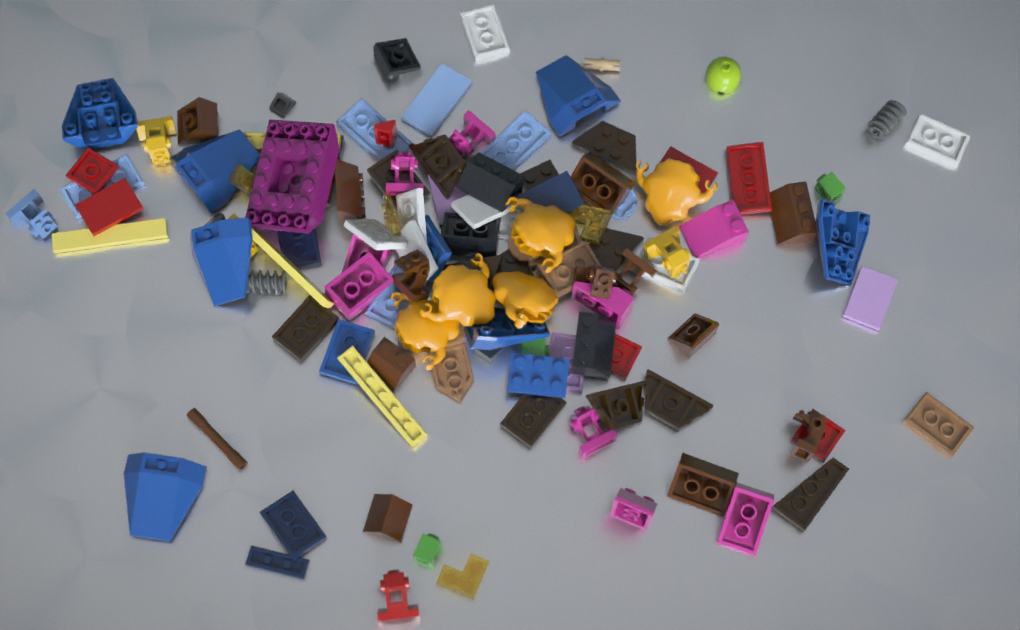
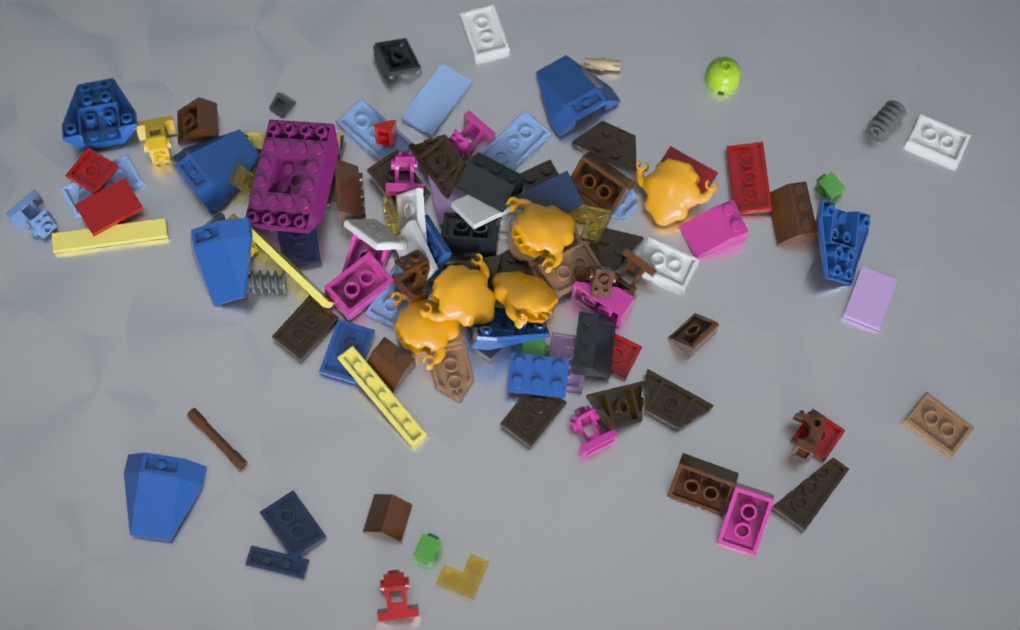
(633, 508): dark pink slope -> none
(675, 261): yellow tile -> none

